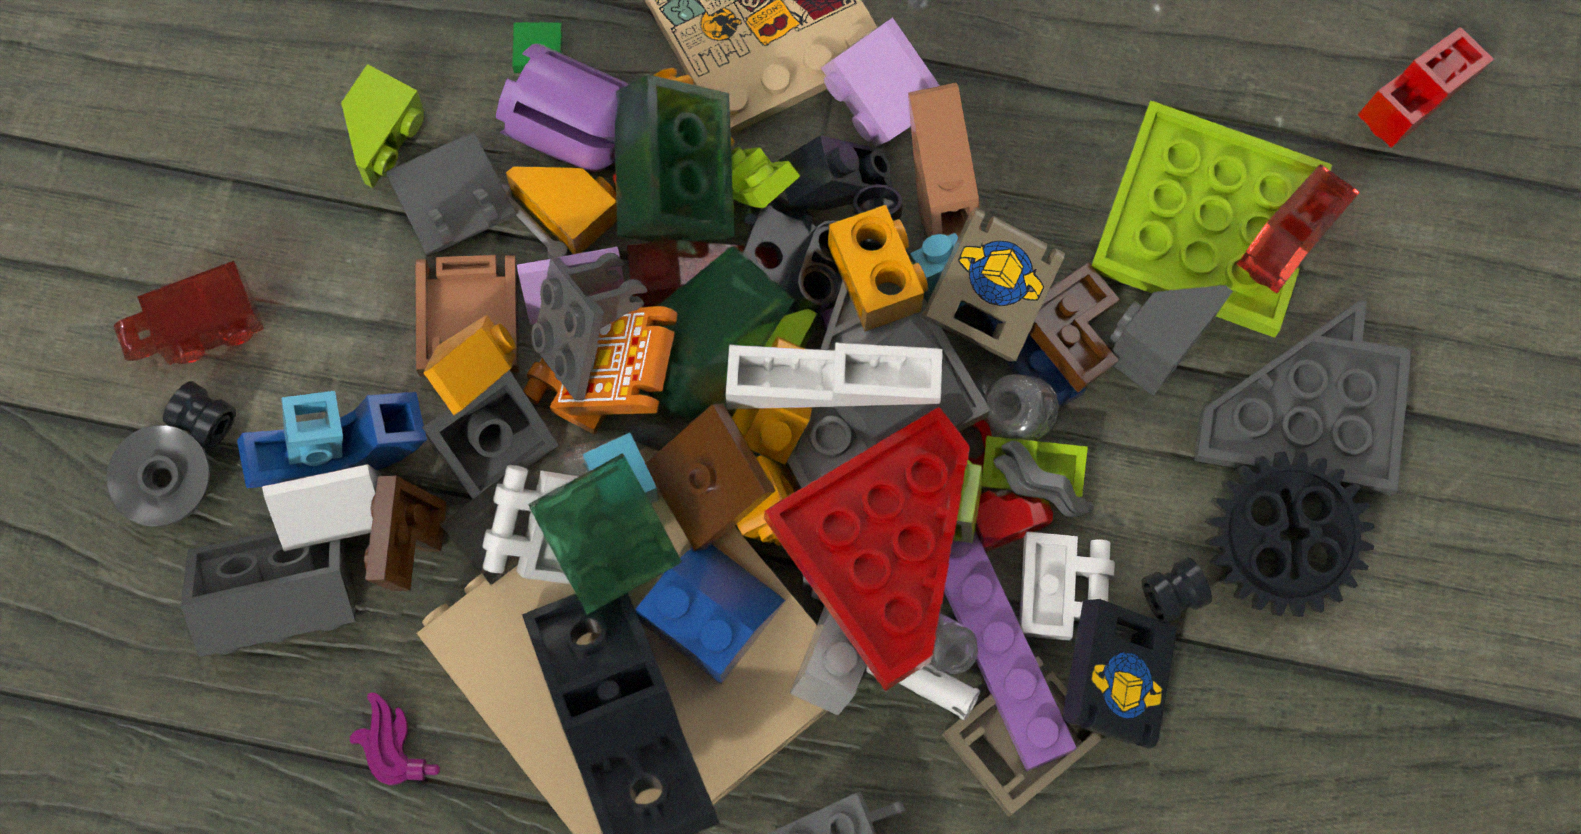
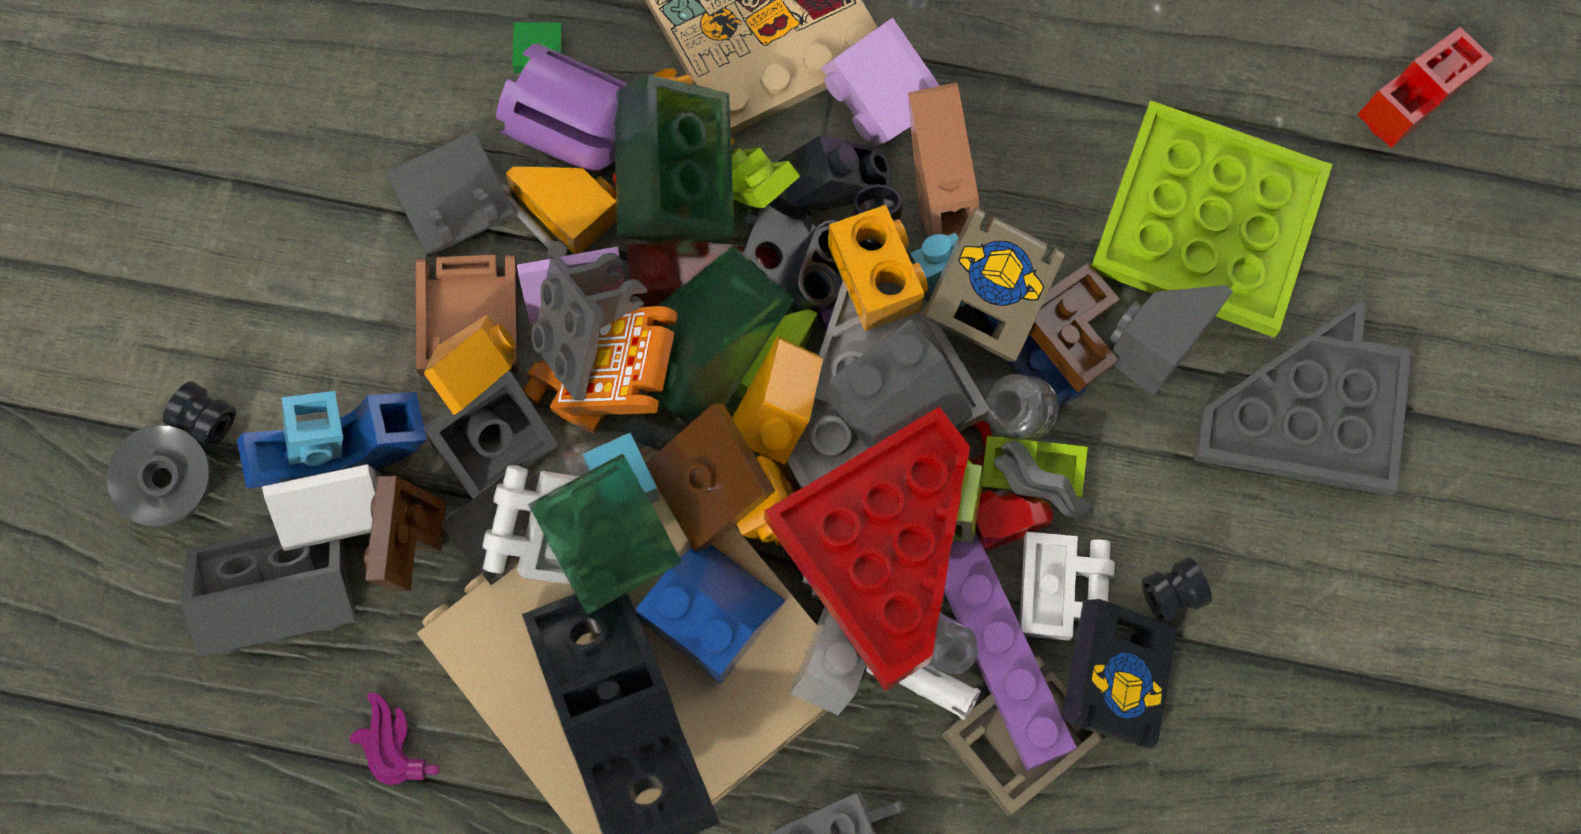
(191, 317): clear red brick -> none
(378, 120): lime slope -> none
(832, 378): white slope -> none
(1297, 228): clear red slope -> none
(1335, 529): black gear -> none

